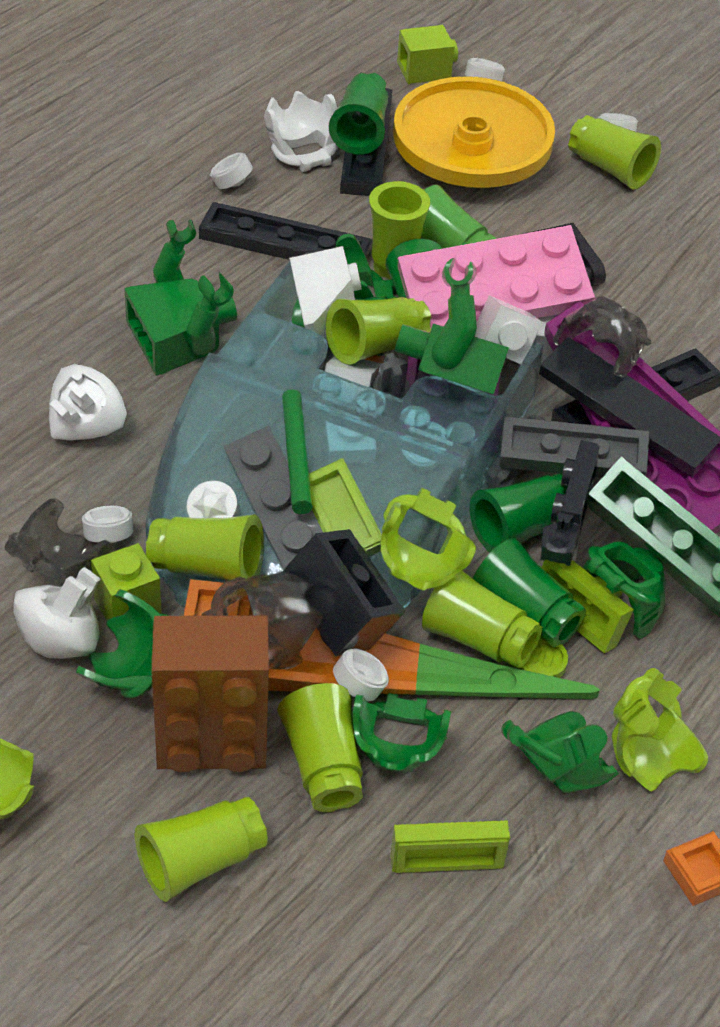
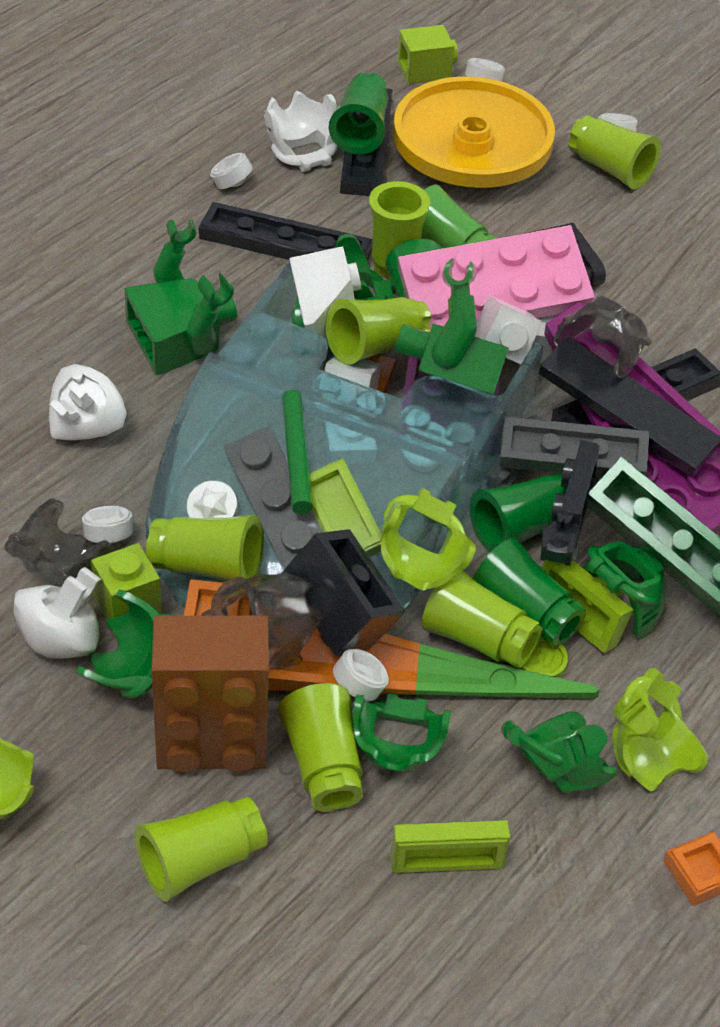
(392, 376): dark grey axle -> none

